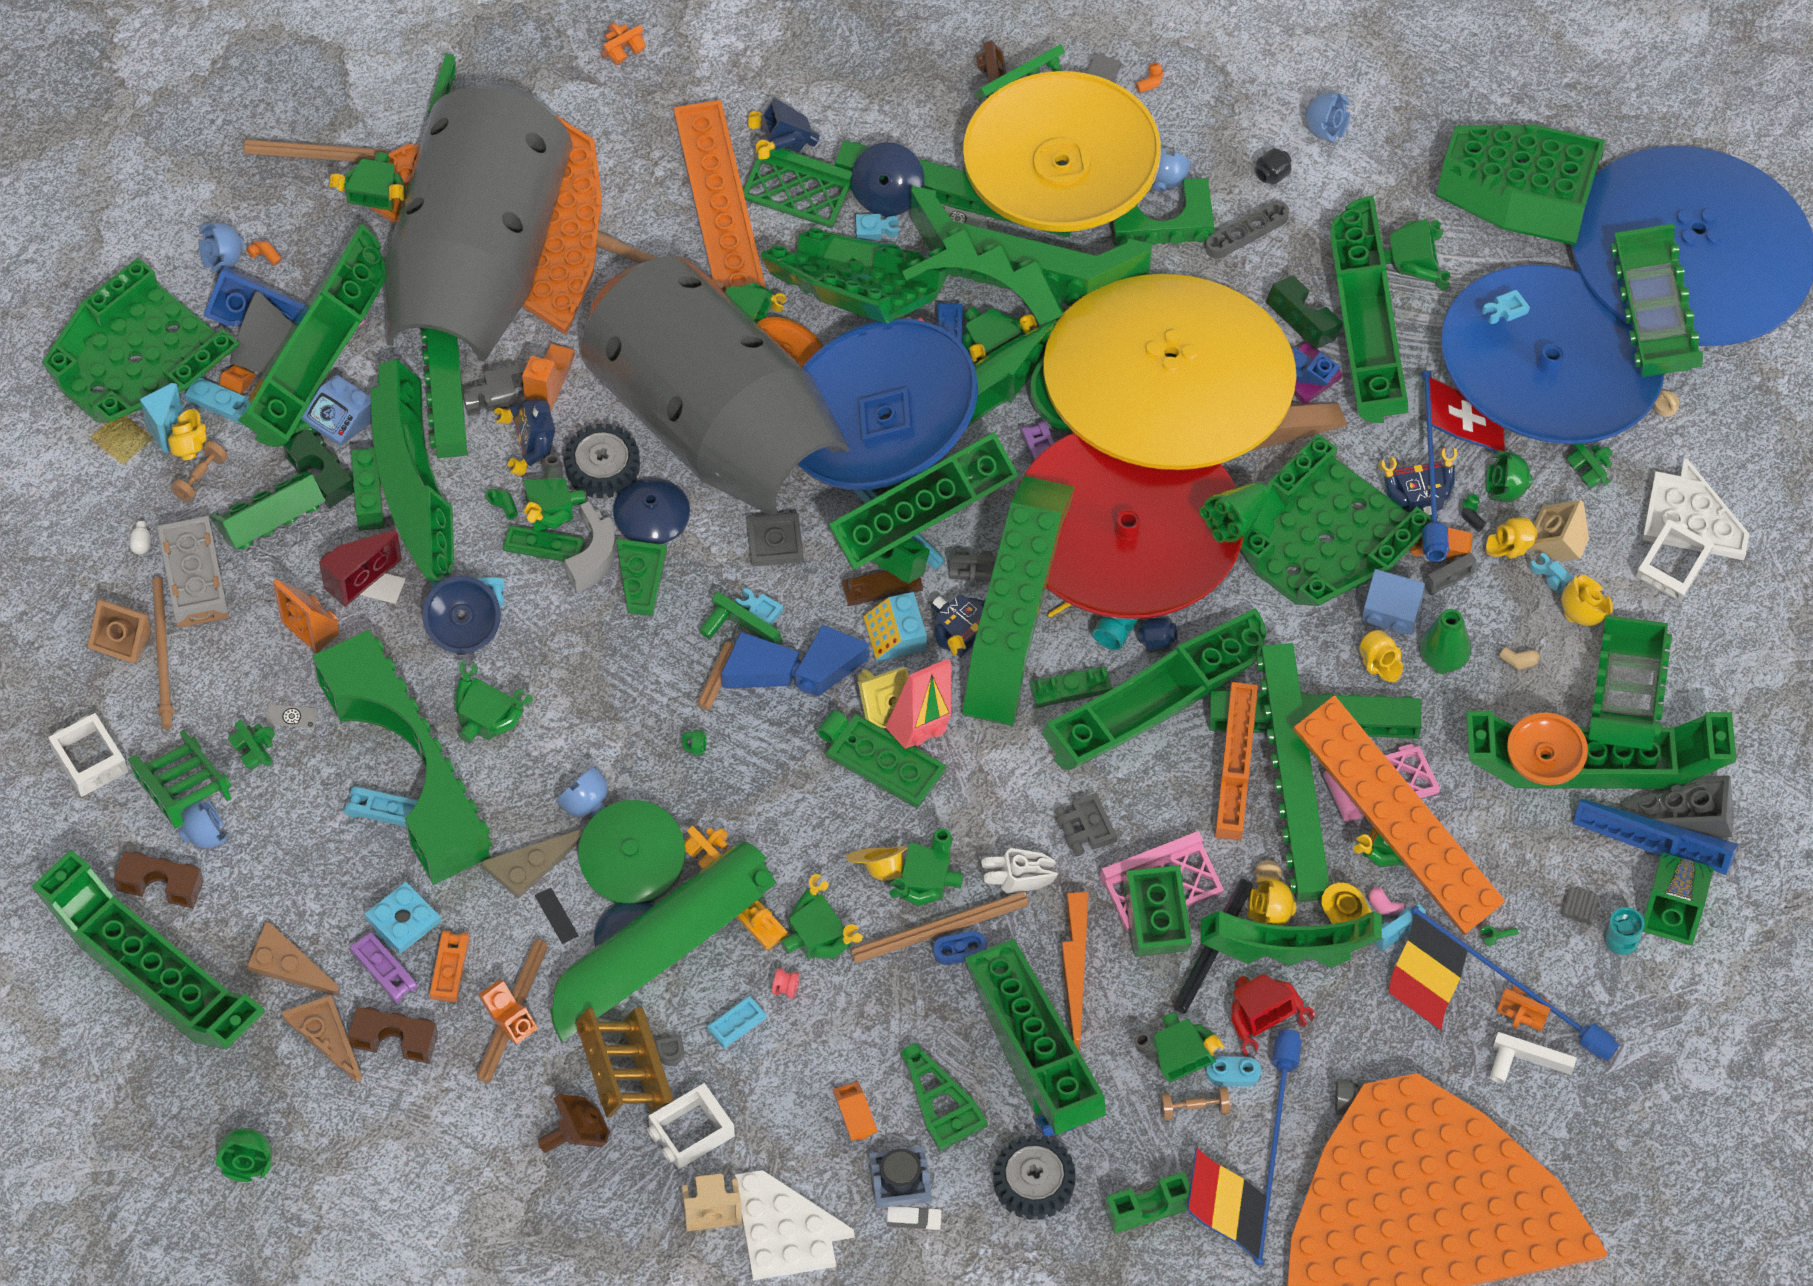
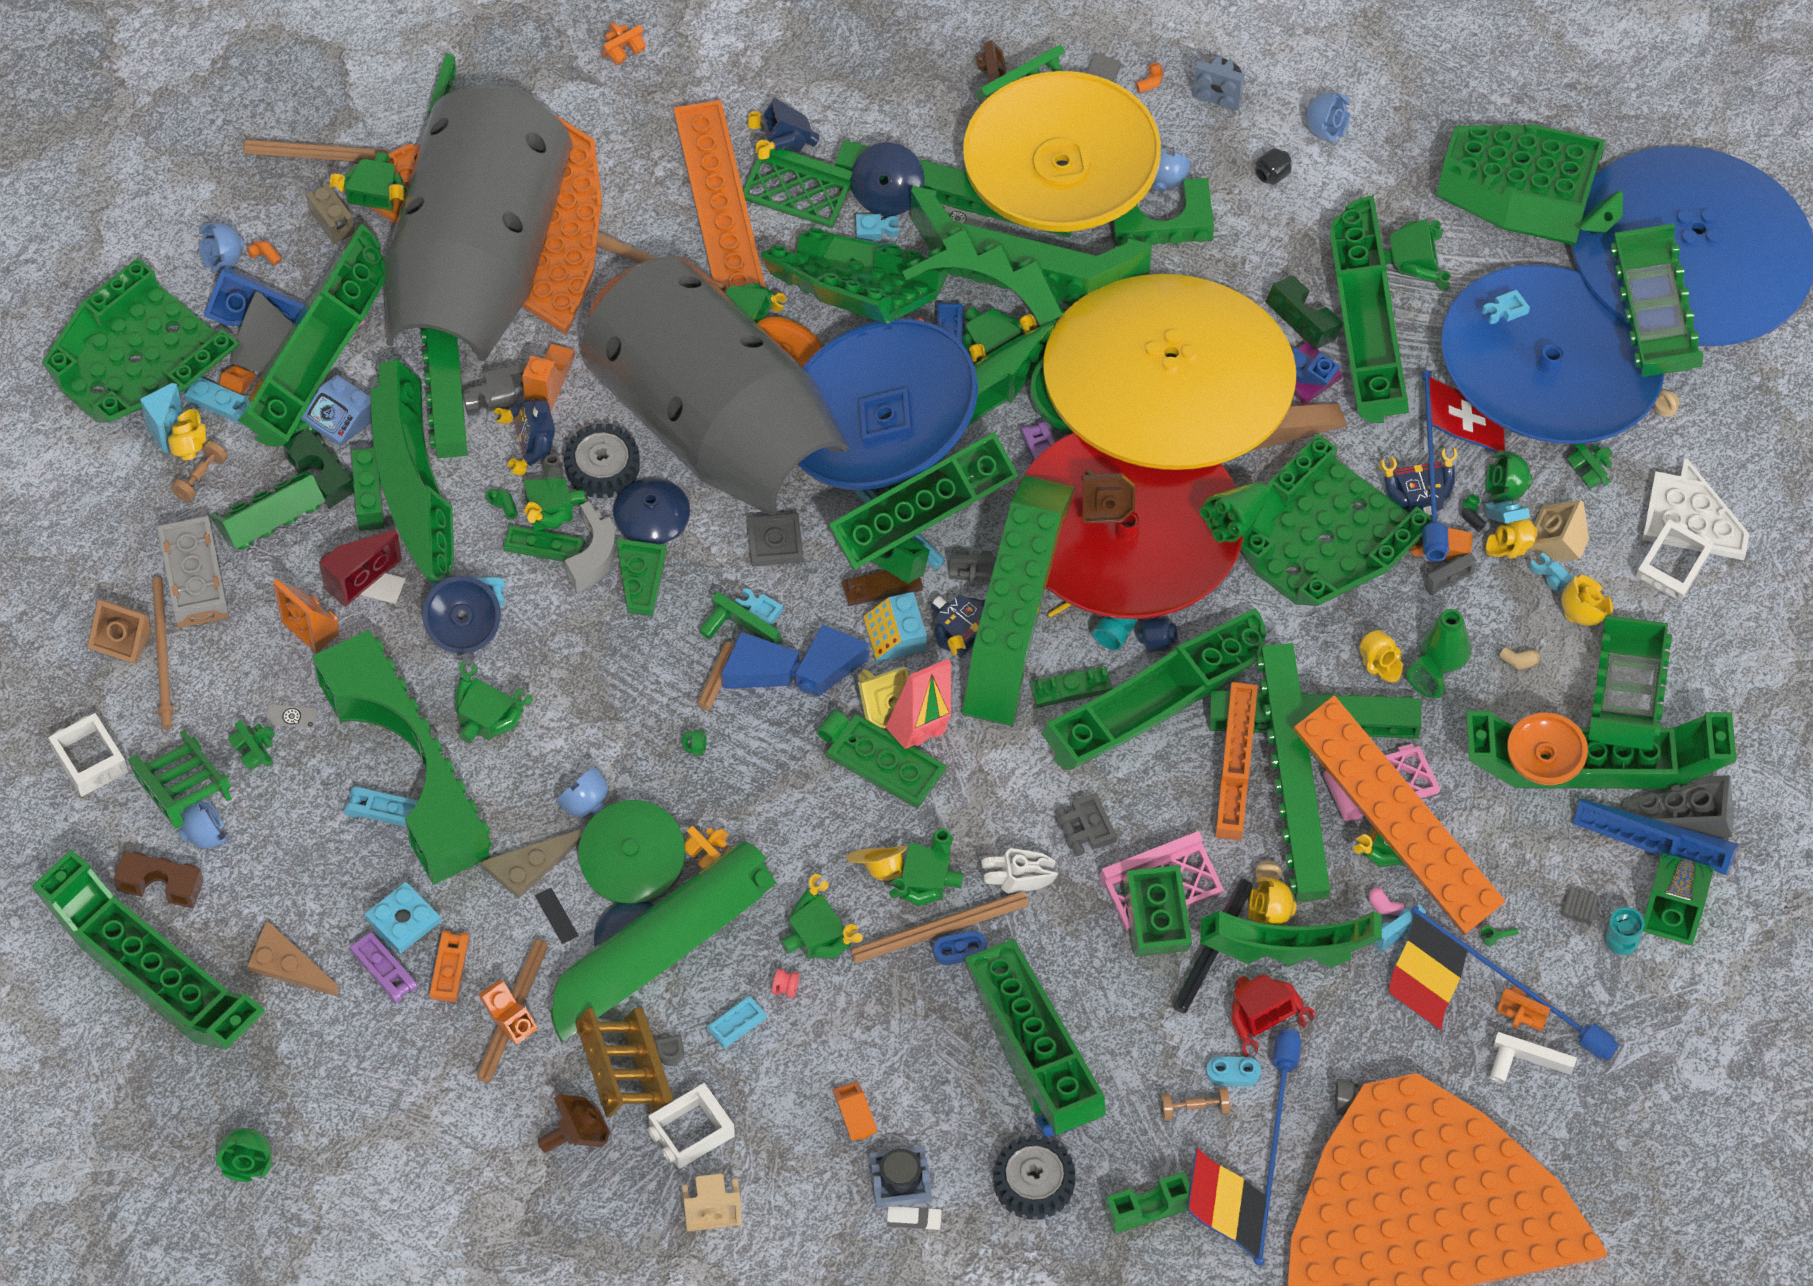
(121, 439): clear yellow piece -> none
(140, 539): white cylinder -> none
(323, 1028): medium nougat wing -> none
(329, 210): none -> dark tan brick
(372, 1027): reddish brown arch -> none
(762, 925): light orange hips -> none
(785, 1229): white wing -> none
(955, 1125): green plate -> none
(1074, 960): orange slope -> none
(1107, 497): none -> reddish brown piece
(1179, 1047): green torso -> none
(1219, 83): none -> sand blue piece
(1244, 226): dark grey beam -> none
(1344, 903): yellow piece -> none
(1393, 602): medium blue slope -> none
(1426, 677): none -> rock
(1505, 511): none -> medium azure plate
(1604, 214): none -> green piece

